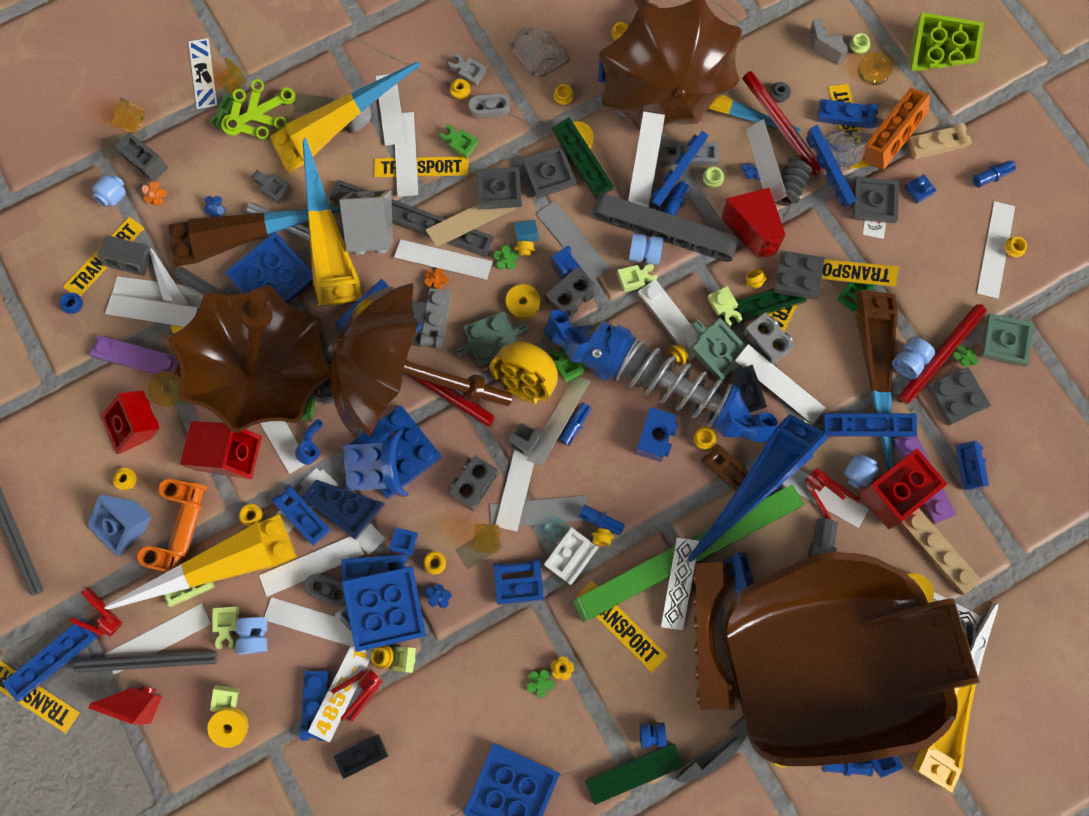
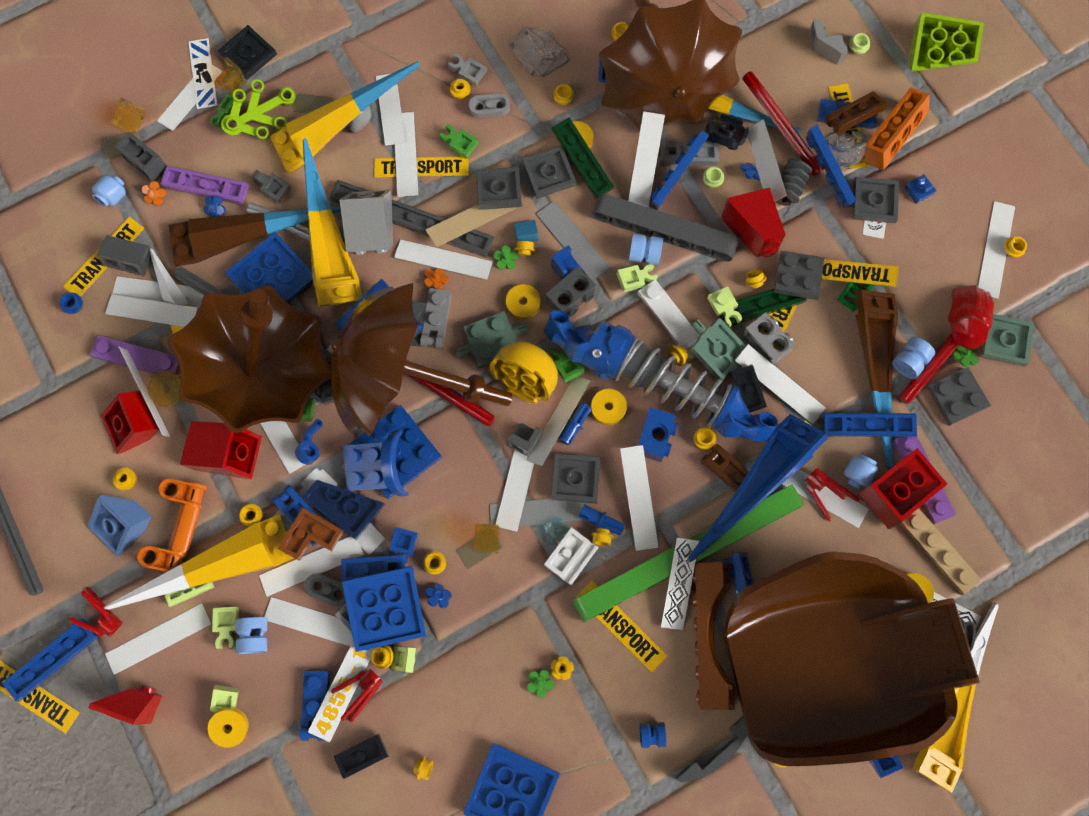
(144, 391): none -> white sticker
(145, 661): dark grey axle -> none
(182, 104): none -> white sticker
(204, 184): none -> medium lavender plate
(248, 51): none -> black plate
(309, 528): none -> dark orange plate
(423, 768): none -> yellow plate
(479, 485): dark grey brick -> none
(518, 589): blue plate -> none
(575, 478): none -> dark grey plate
(605, 416): none -> yellow piece
(634, 773): dark green tile -> none
(639, 498): none -> white sticker
(675, 201): blue axle -> none
(726, 131): none -> black plate
(778, 96): dark grey plate -> none
(823, 537): dark grey piece -> none
(855, 112): none -> reddish brown plate
(858, 768): blue pin -> none
(878, 61): clear yellow piece -> none
(939, 141): tan plate -> none
(971, 316): none -> red hair
(972, 465): blue plate -> none
(993, 173): blue axle -> none

